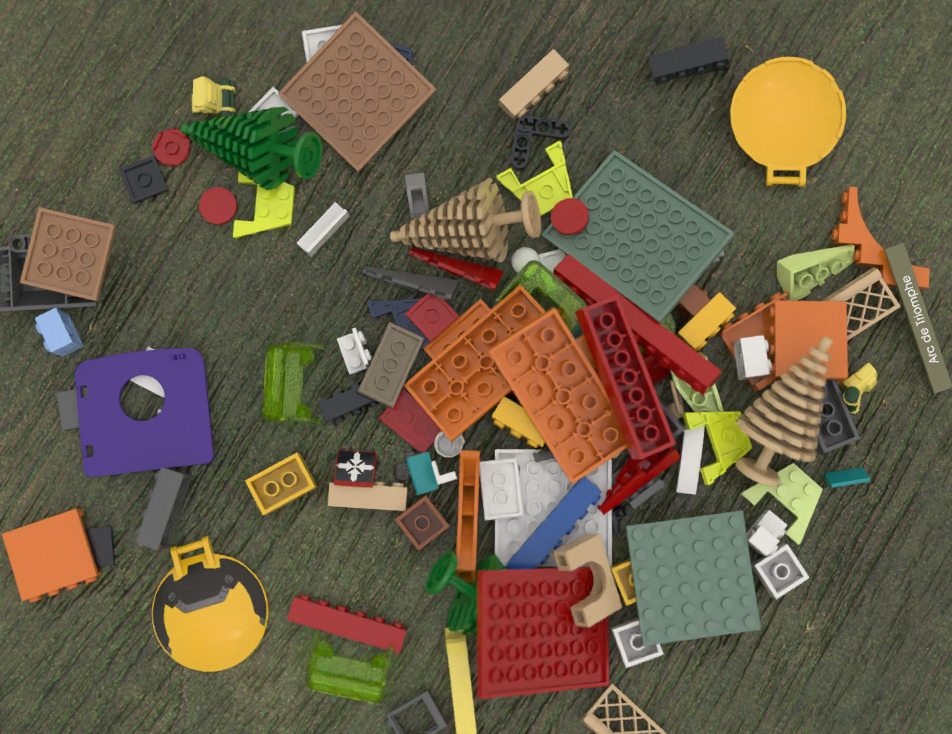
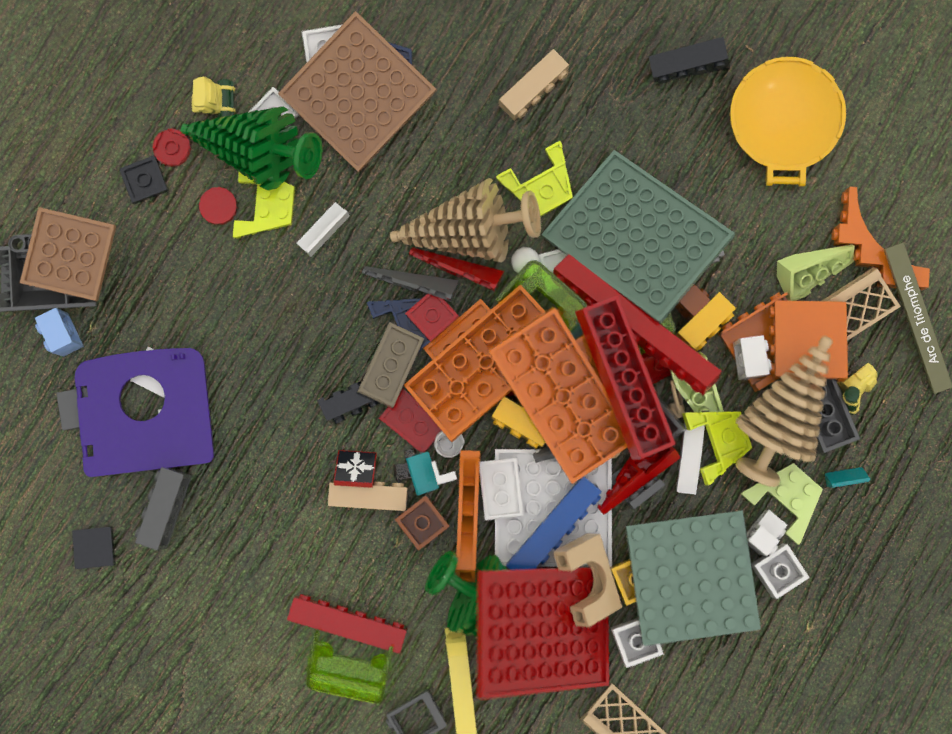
(50, 555): orange panel -> none
(209, 609): yellow dish -> none
(281, 484): yellow brick -> none
(285, 382): clear neon green windscreen -> none
(353, 351): white bracket -> none
(417, 195): light grey slope -> none
(528, 133): black beam -> none
(569, 216): red tile -> none
(617, 515): black arm -> none

